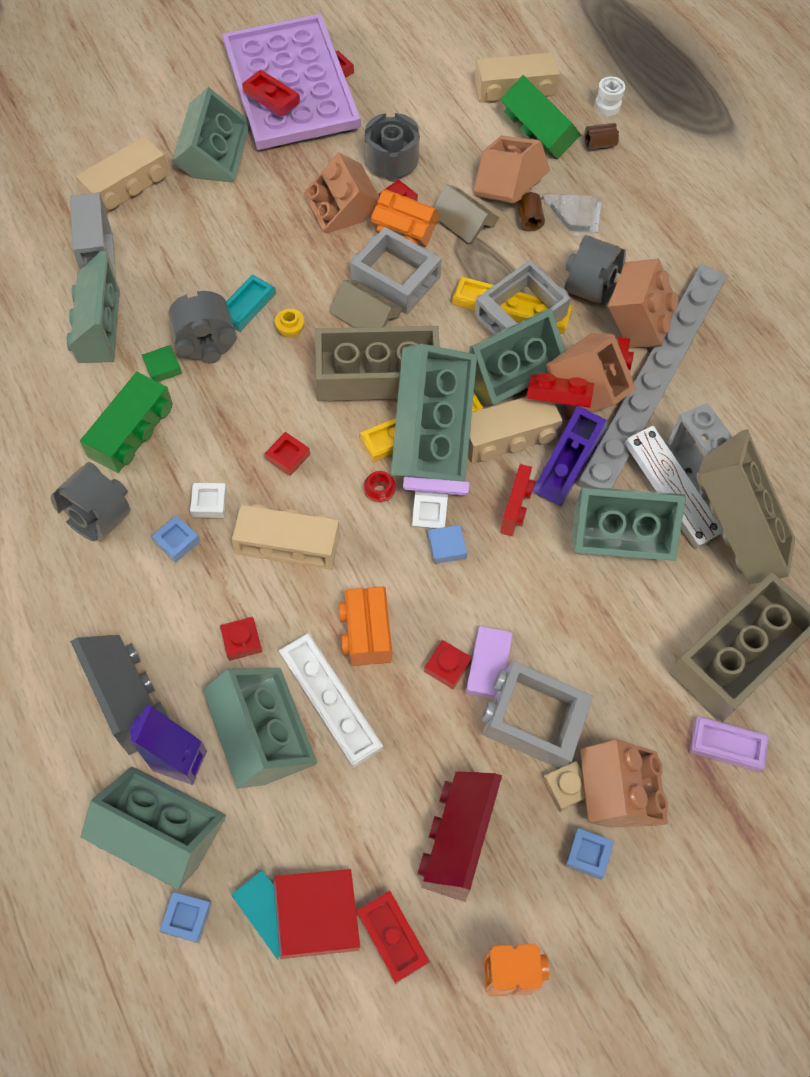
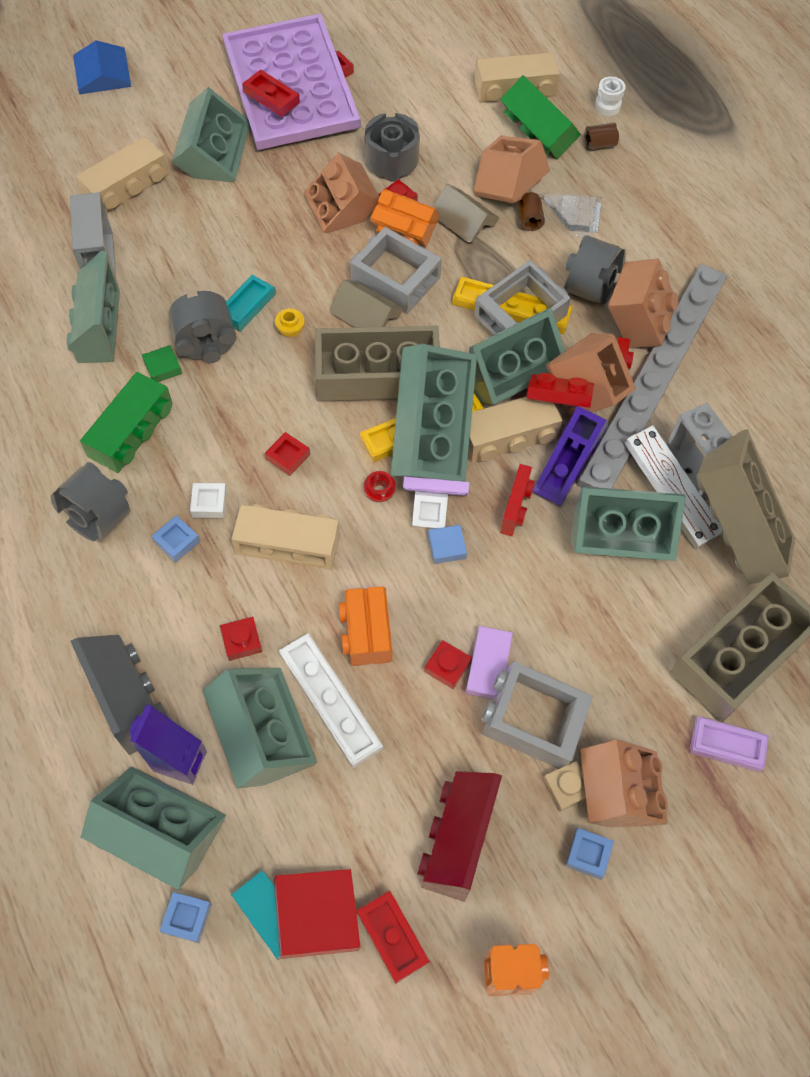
(101, 68): none -> blue slope

